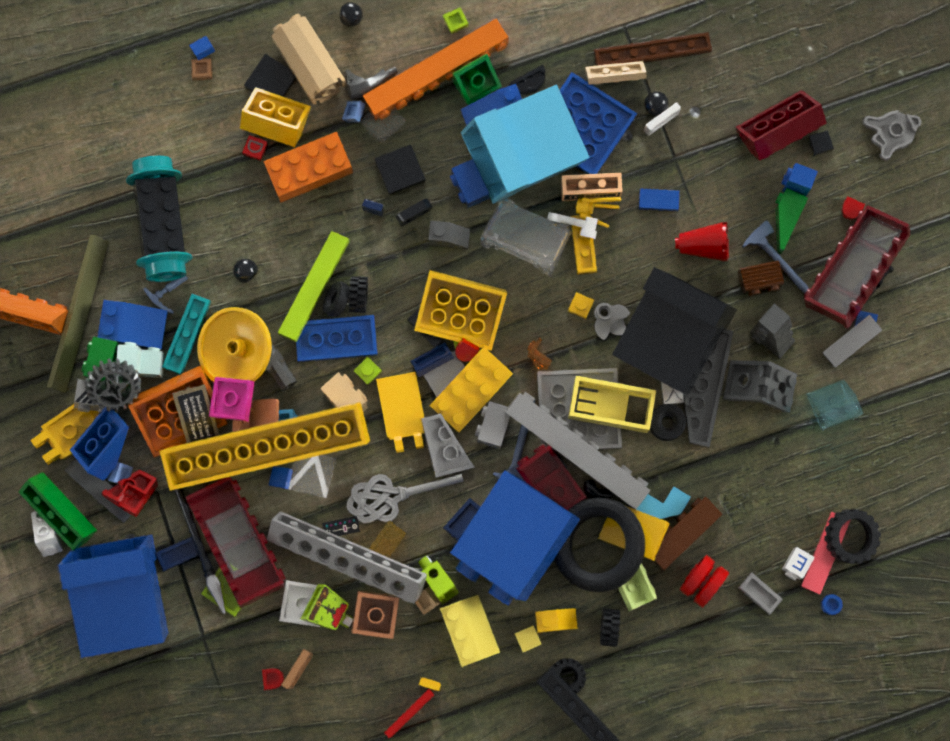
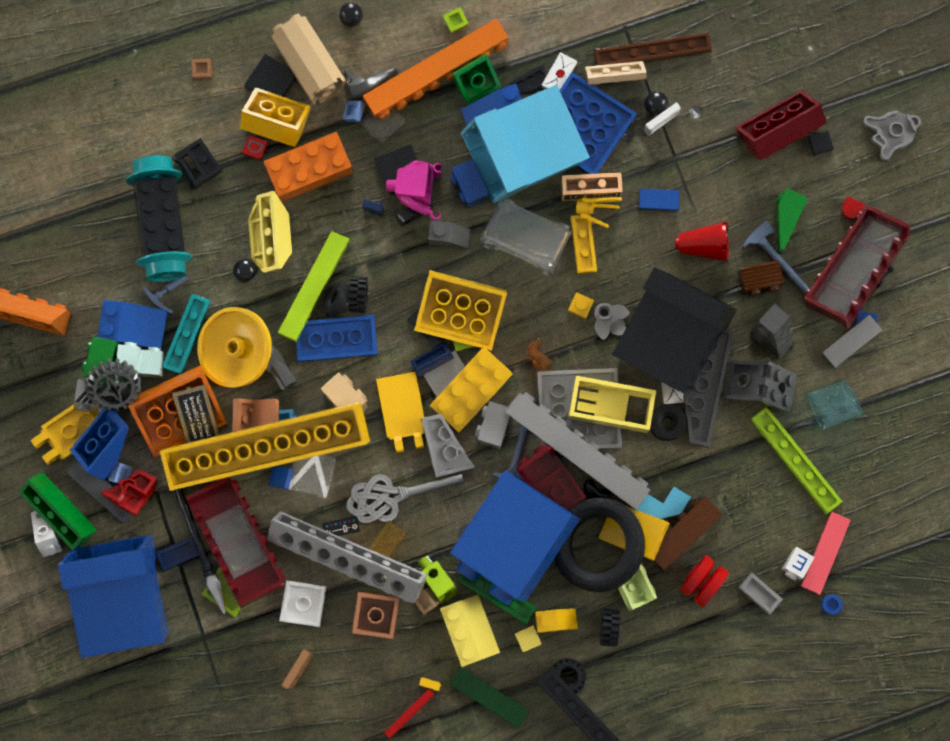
(77, 314): olive tile -> none
(202, 48): blue tile -> none
(203, 161): none -> black plate
(231, 399): dark pink tile -> none
(269, 232): none -> light yellow wedge
(272, 678): red tile -> none
(326, 609): lime torso -> none
(367, 370): lime plate -> none
(415, 186): none -> dark pink torso
(461, 520): dark blue tile -> none
(466, 350): red tile -> none
(489, 697): none -> dark green tile
(518, 609): none -> green tile
(560, 71): none -> white tile
(588, 226): white brick -> none
(796, 460): none -> lime tile
(799, 179): blue brick -> none
(872, 536): black tyre -> none

